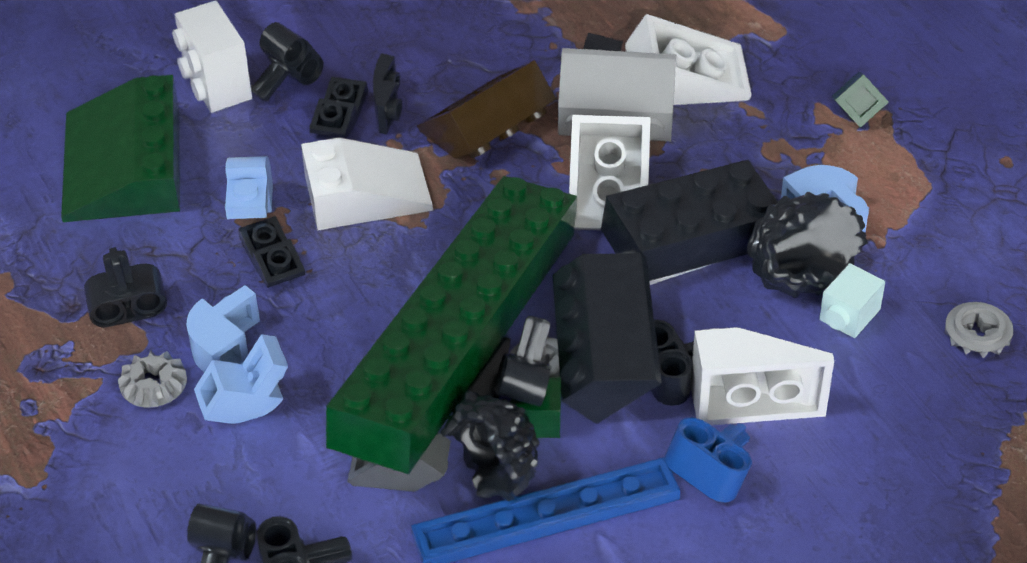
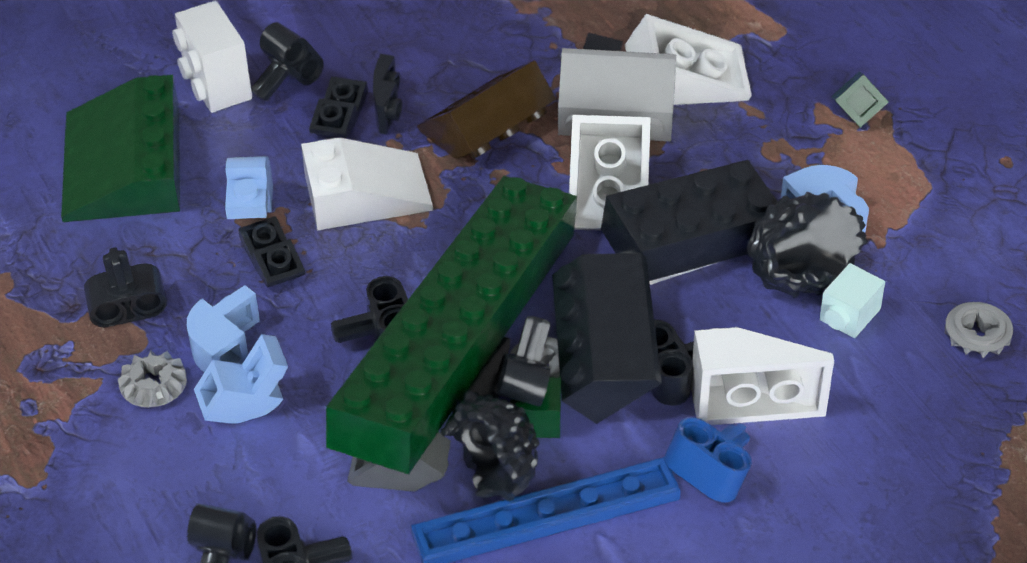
(384, 300): none -> black beam

